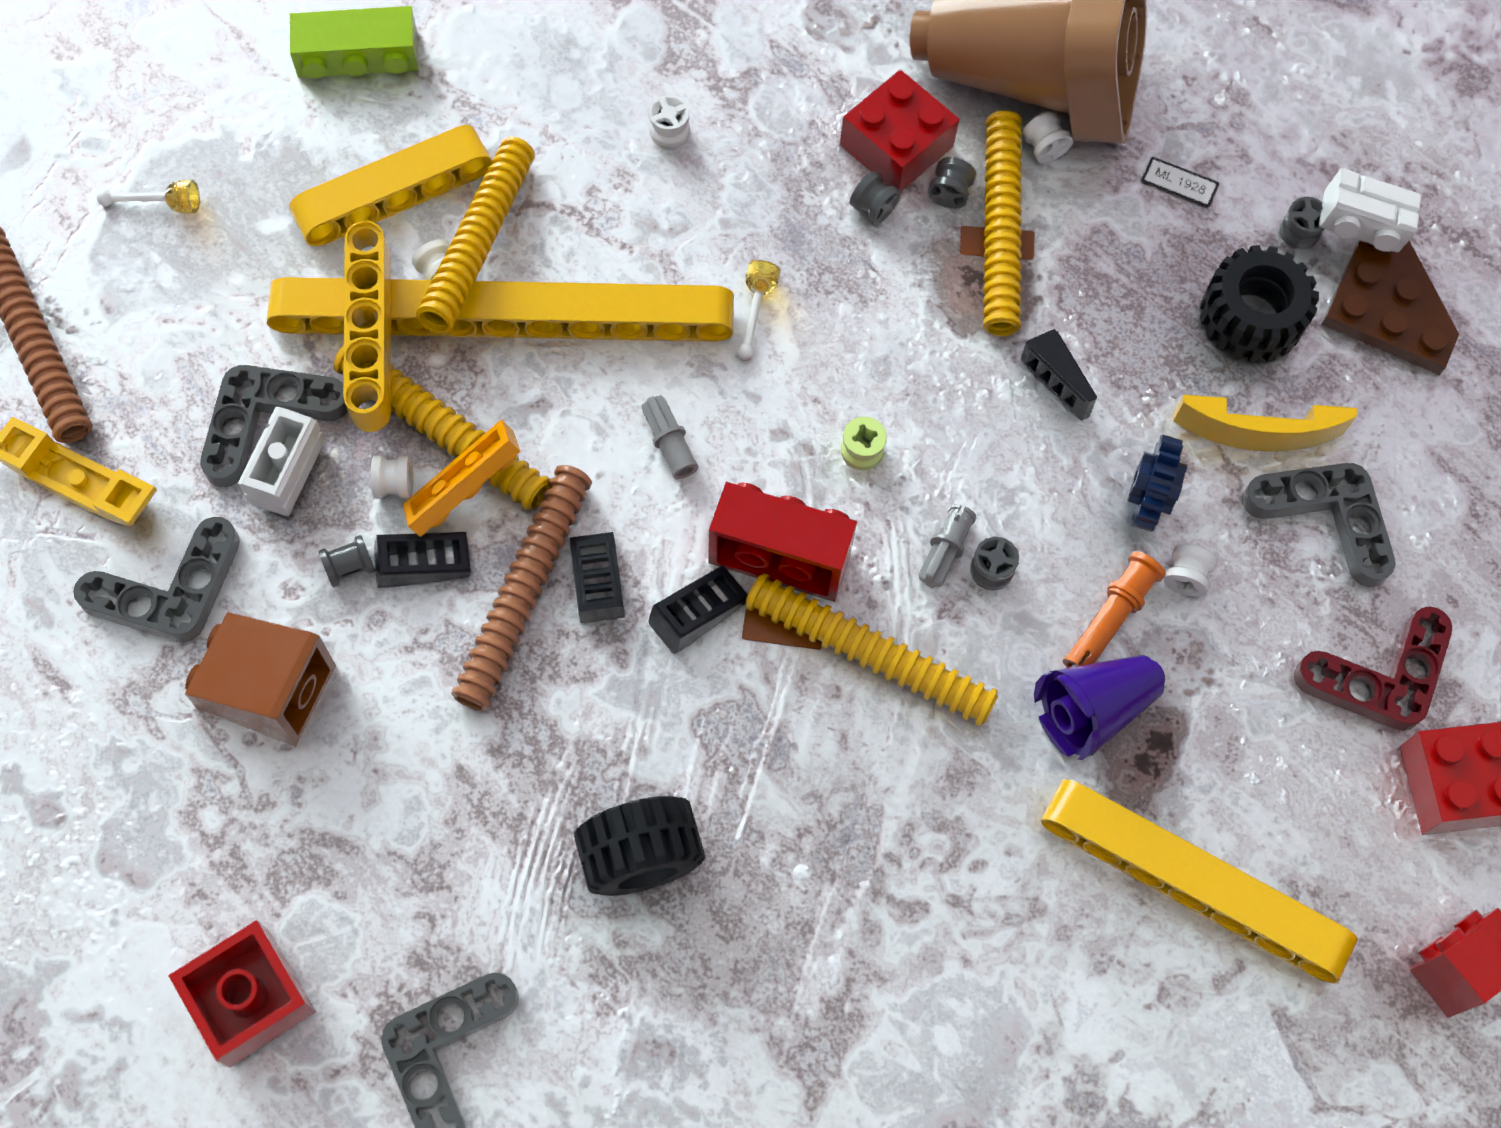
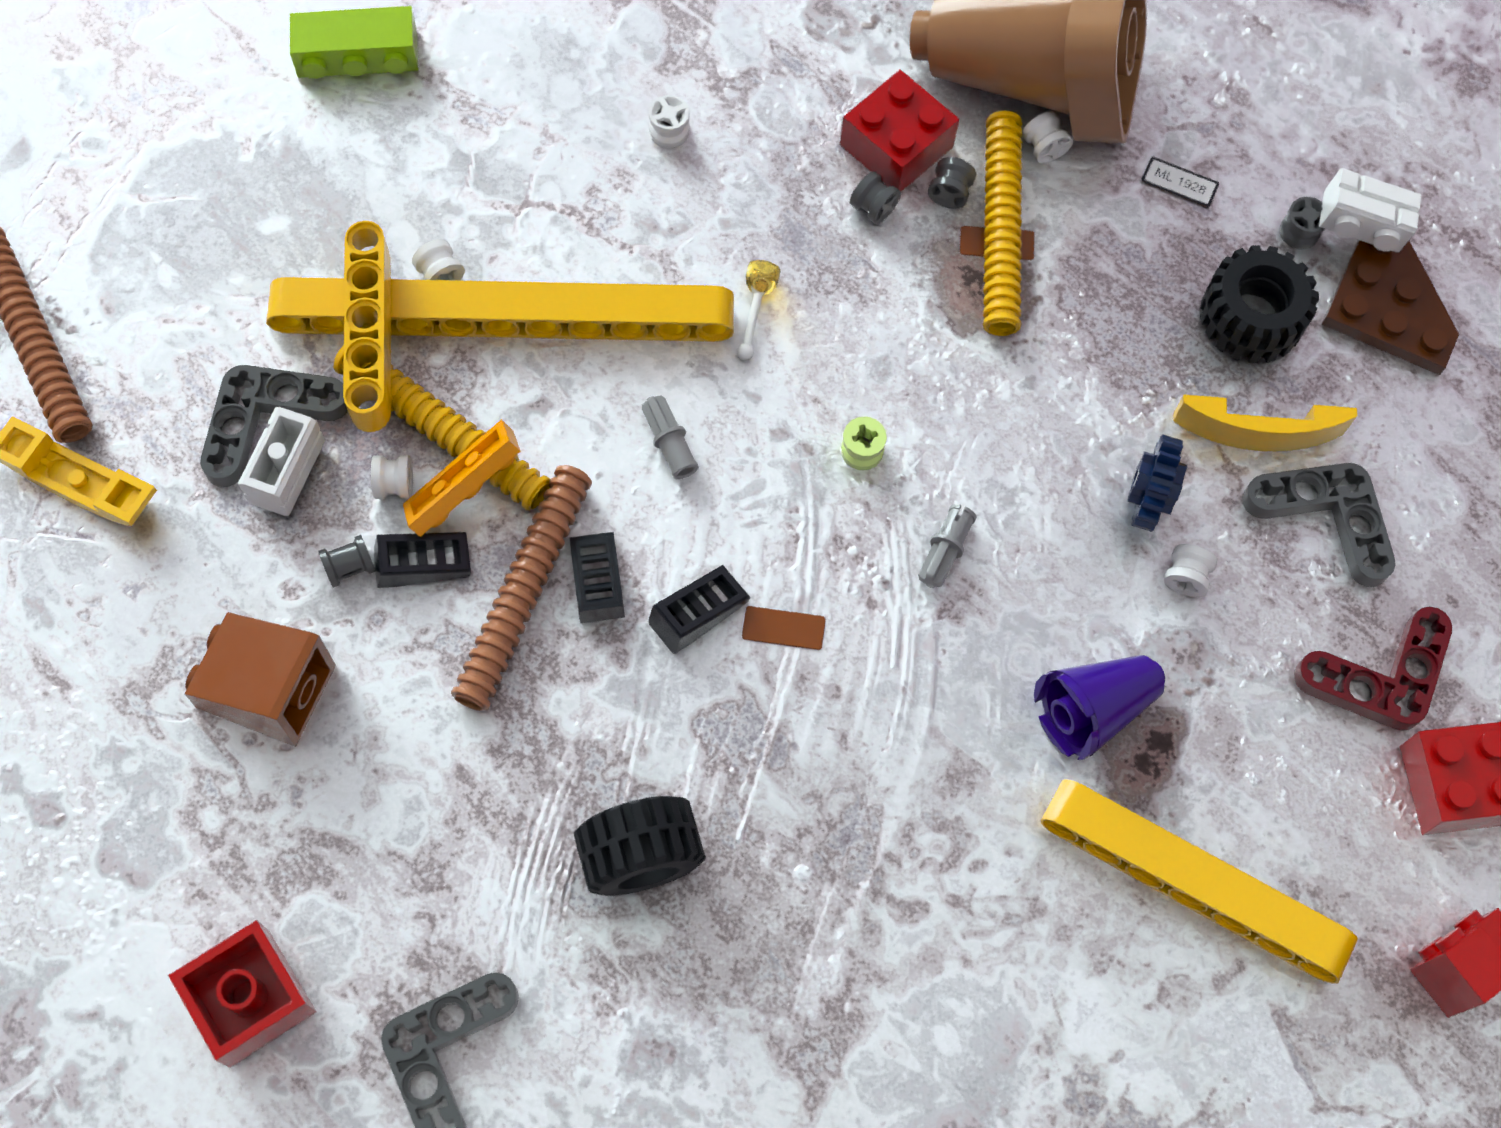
(167, 603): dark grey beam -> none
(180, 196): hinge -> none
(390, 184): yellow beam -> none
(475, 236): yellow piece -> none
(781, 538): red brick -> none
(871, 649): yellow piece -> none
(998, 553): dark grey wheel -> none
(1057, 369): black slope -> none
(1124, 598): orange pin -> none

